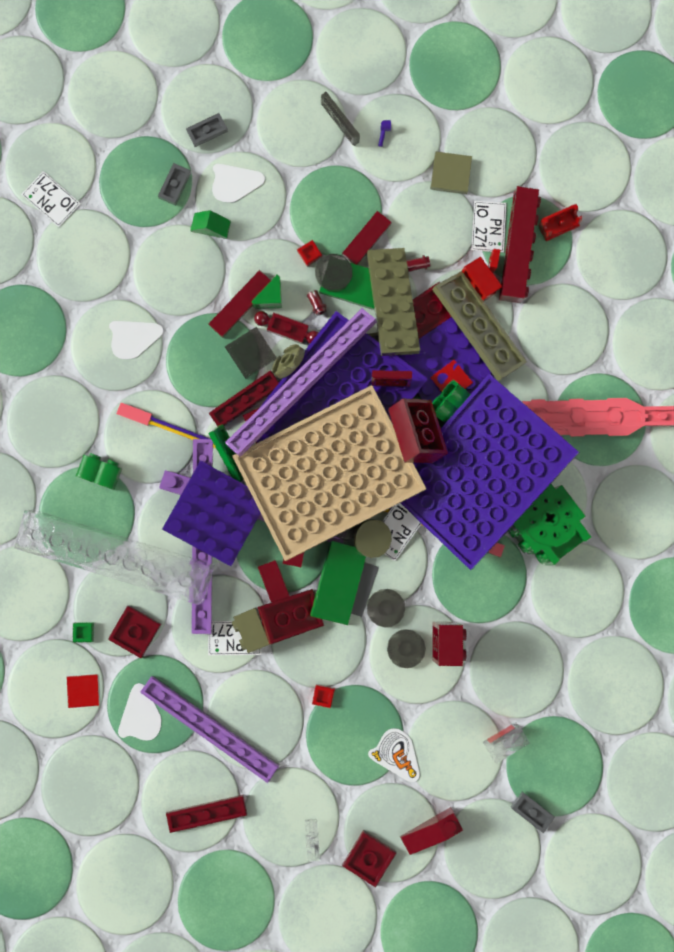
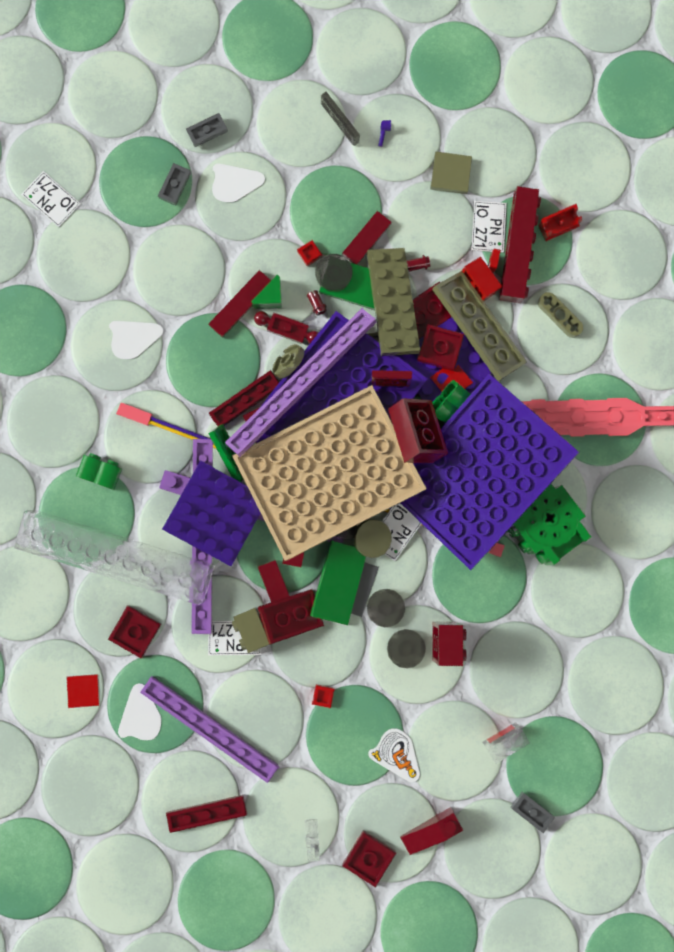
(83, 632): green tile -> none
(210, 224): green slope -> none
(250, 352): clear smoke tile -> none
(440, 347): none -> dark red tile
(568, 314): none -> olive beam

